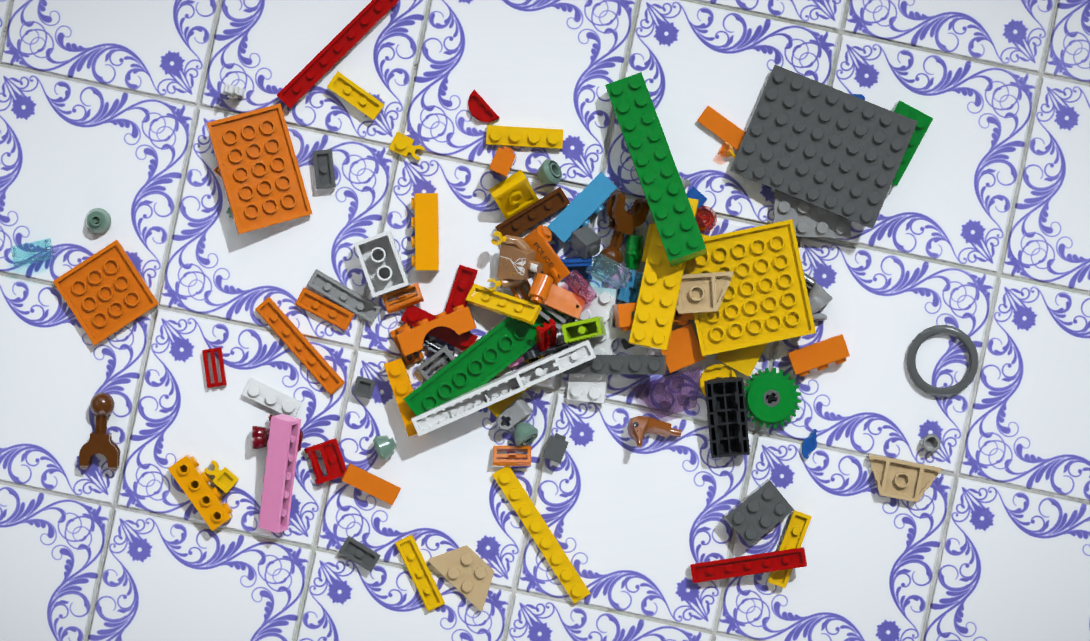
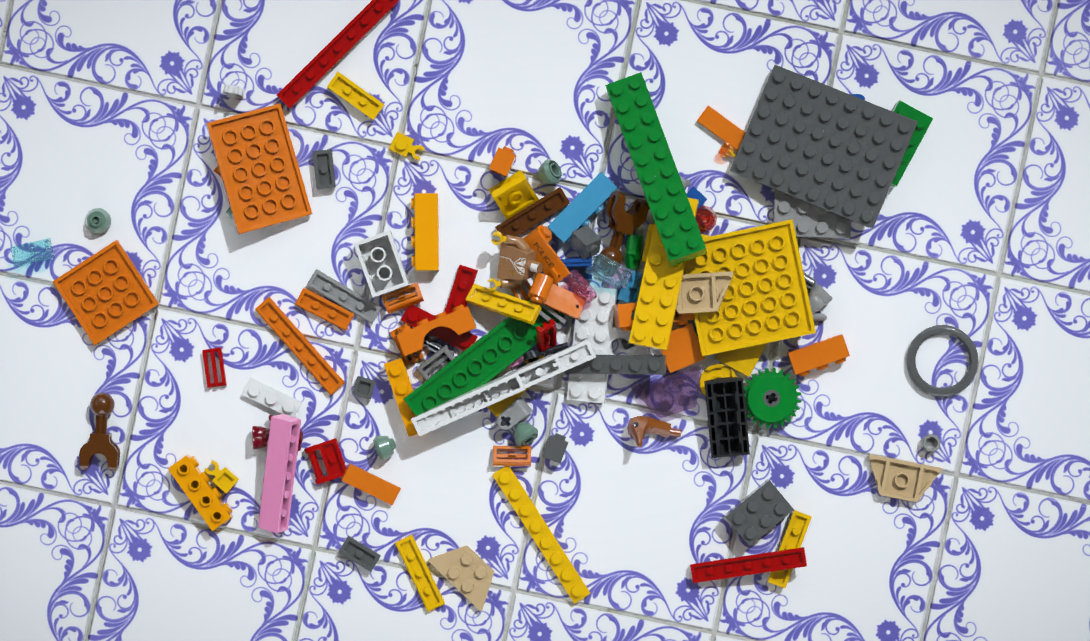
(480, 109): red tile -> none
(524, 137): yellow plate -> none
(583, 330): lime brick -> none
(809, 444): blue piece -> none

